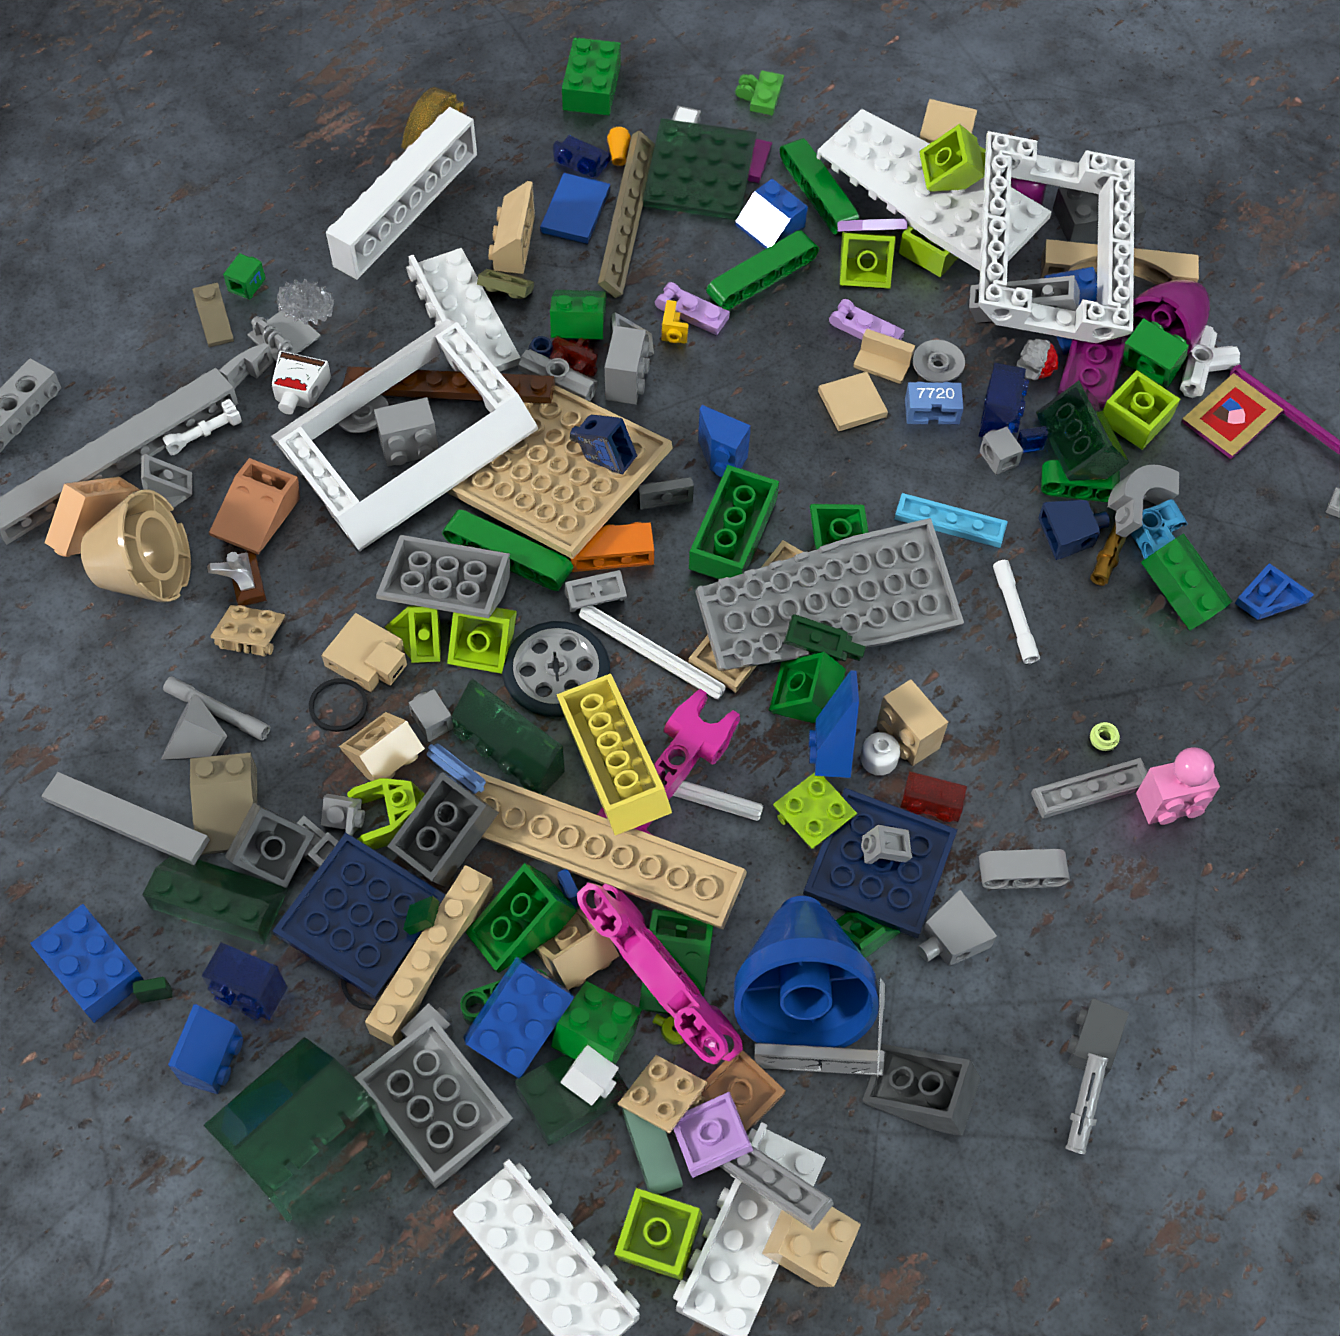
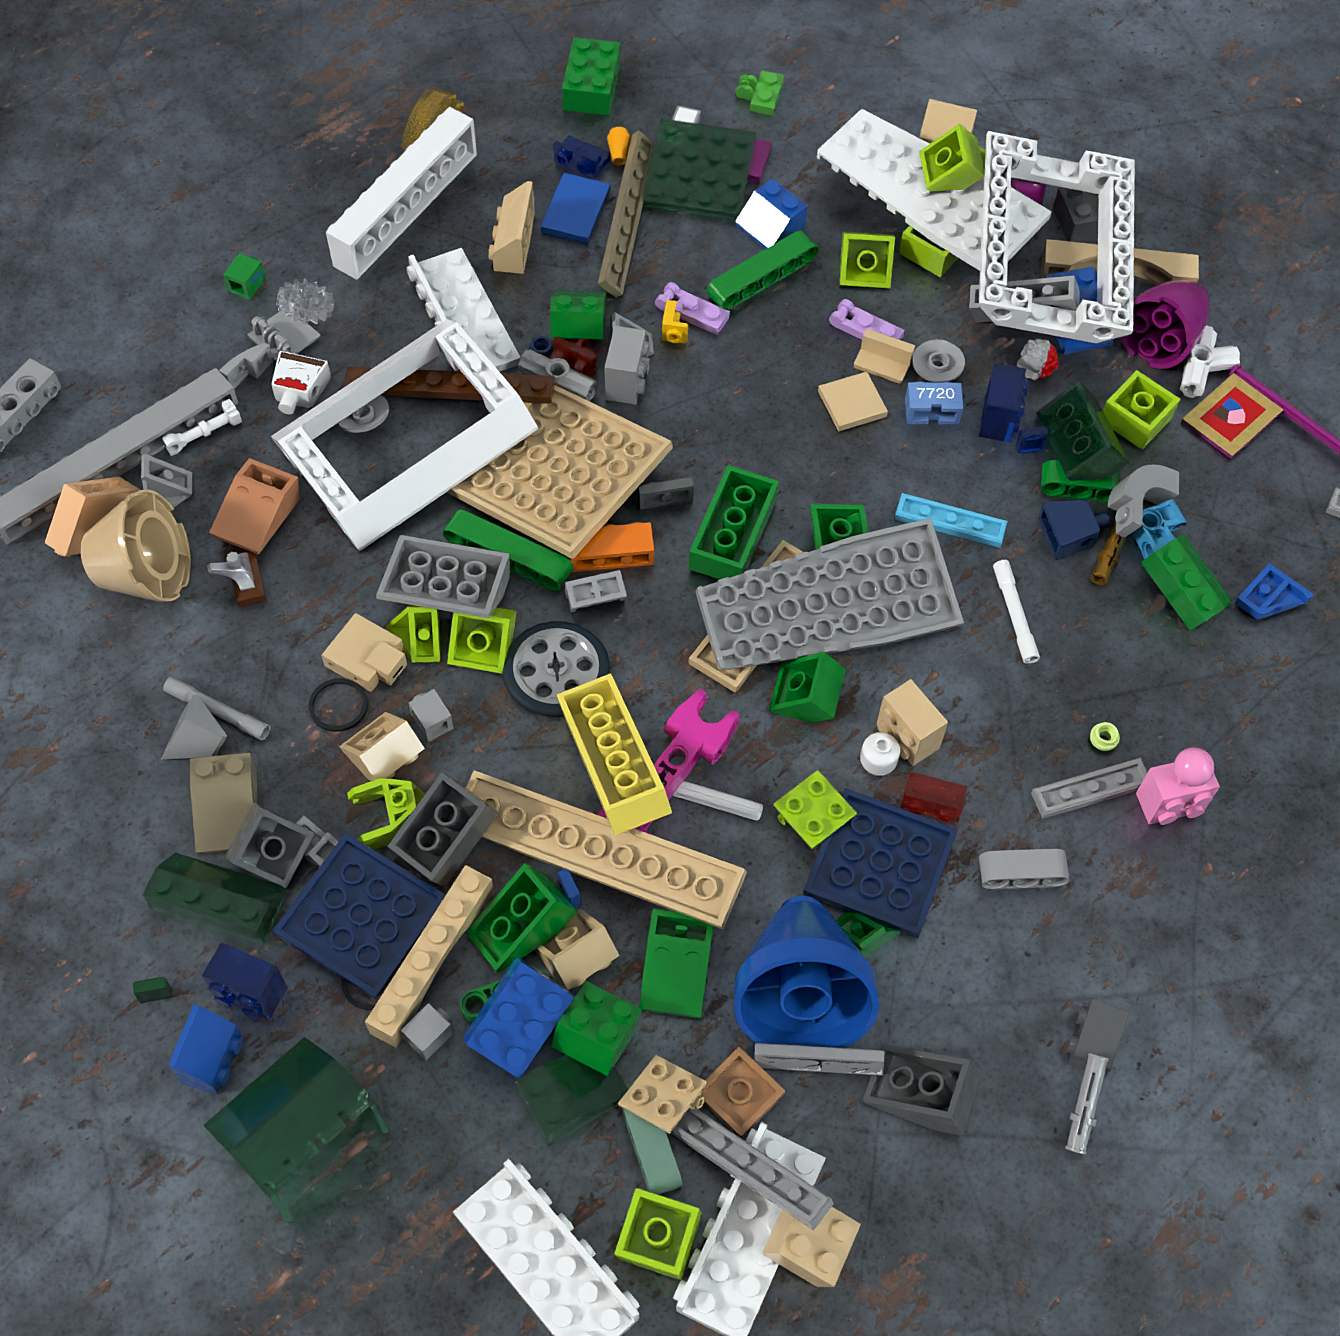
(87, 962): blue brick -> none
(126, 818): light grey tile -> none
(213, 314): dark tan slope -> none
(247, 628): tan hinge -> none
(342, 813): light grey bracket -> none
(406, 431): light grey brick -> none
(421, 915): dark green tile -> none
(434, 1102): light grey slope -> none
(456, 768): medium blue axle -> none
(497, 281): olive plate -> none
(508, 738): clear green slope -> none
(590, 1076): white brick -> none
(605, 442): dark blue torso -> none
(652, 651): white axle -> none
(663, 976): dark pink piece -> none
(667, 1026): lime piece -> none
(712, 1135): lavender tile -> none
(722, 440): blue slope -> none
(817, 184): green beam -> none
(819, 638): dark green hinge -> none
(835, 731): blue slope -> none
(877, 224): lavender tile -> none
(881, 1007): white sticker -> none
(887, 844): light grey bracket -> none
(956, 932): light grey torso -> none
(1001, 450): light grey brick -> none
(1094, 366): magenta tile -> none
(1155, 352): green slope -> none

